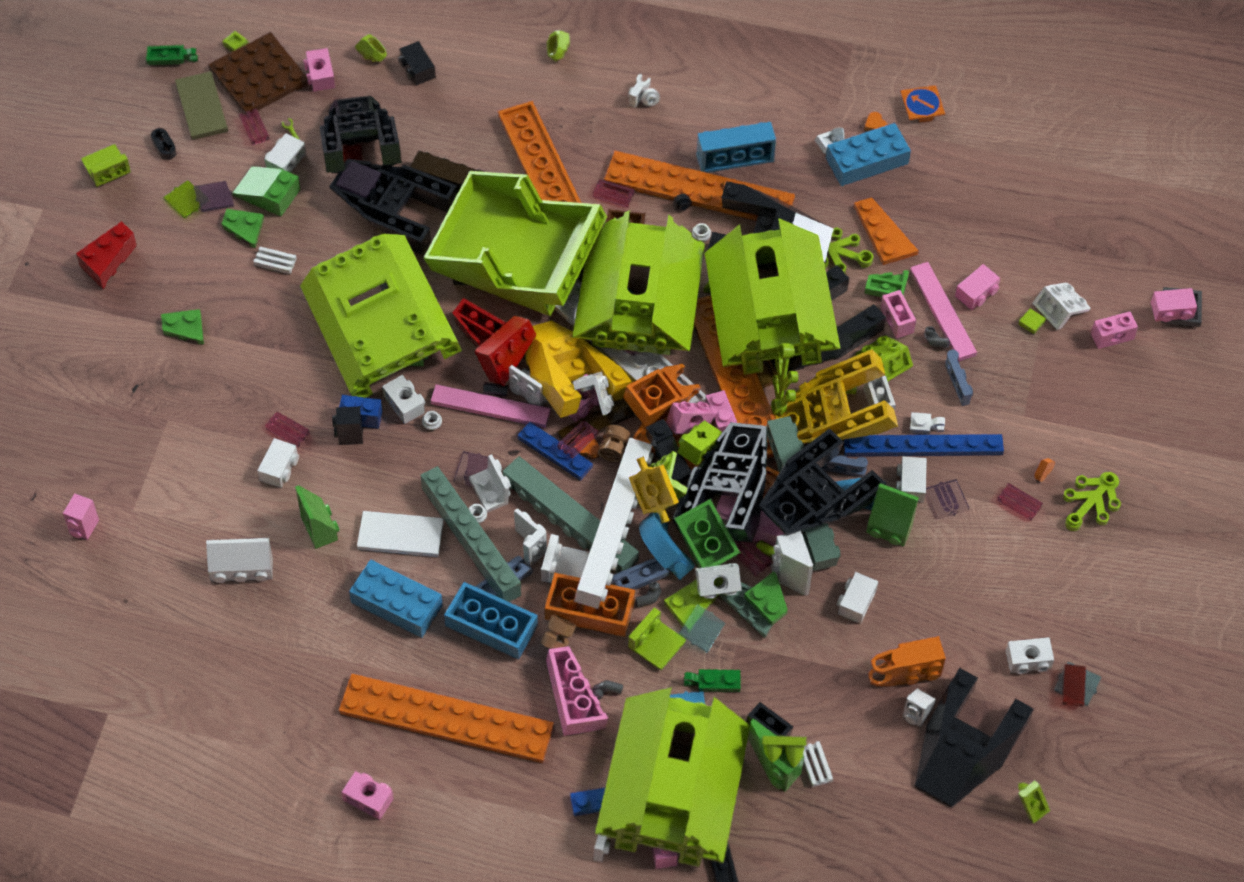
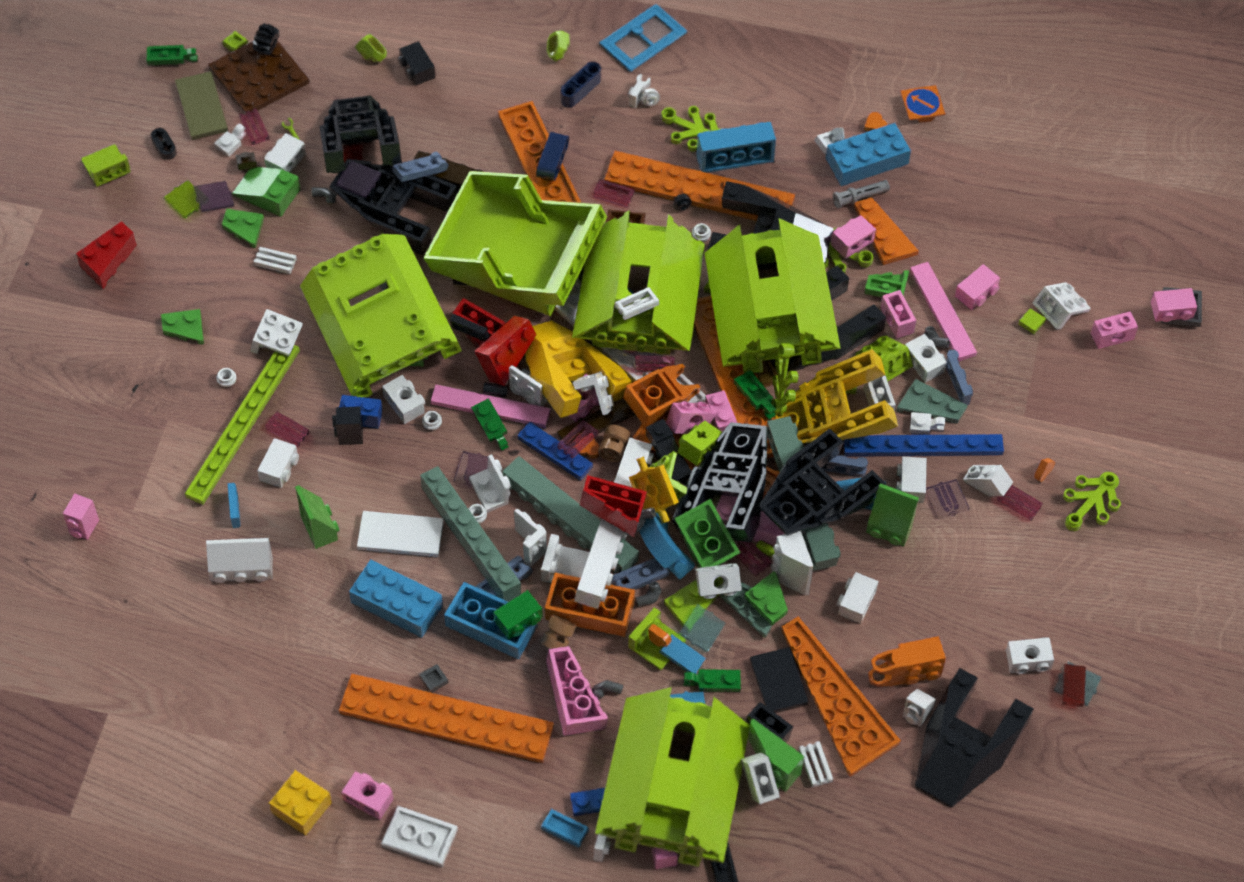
(223, 373): none -> white plate
(229, 142): none -> white plate
(234, 505): none -> dark azure tile
(240, 426): none -> lime plate
(246, 160): none -> dark brown plate
(266, 39): none -> black gear
(276, 333): none -> white bracket
(300, 802): none -> yellow brick
(320, 69): bright pink brick -> none
(324, 192): none -> dark grey arm
(419, 836): none -> white tile
(420, 167): none -> sand blue plate
(433, 678): none -> dark grey plate
(469, 328): none -> black tile
(491, 423): none -> green plate
(518, 615): none -> green brick
(552, 156): none -> dark blue beam
(565, 828): none -> dark azure tile
(580, 84): none -> dark blue beam
(613, 503): none -> red wedge
(639, 305): none -> white tile
(643, 37): none -> dark azure door
(645, 514): none -> dark grey arm
(652, 363): none -> clear pink tile
(658, 636): none -> orange tile
(683, 655): none -> dark azure tile
(693, 128): none -> lime plant
(756, 393): none -> green plate
(760, 778): none -> white brick
(779, 680): none -> black tile
(793, 747): lime tile -> none
(849, 717): none -> orange wing
(852, 236): none -> bright pink brick
(853, 195): none -> light grey pin
(926, 367): none -> white brick
(928, 400): none -> sand green wing
(989, 479): none -> white slope
(1033, 800): lime tile -> none

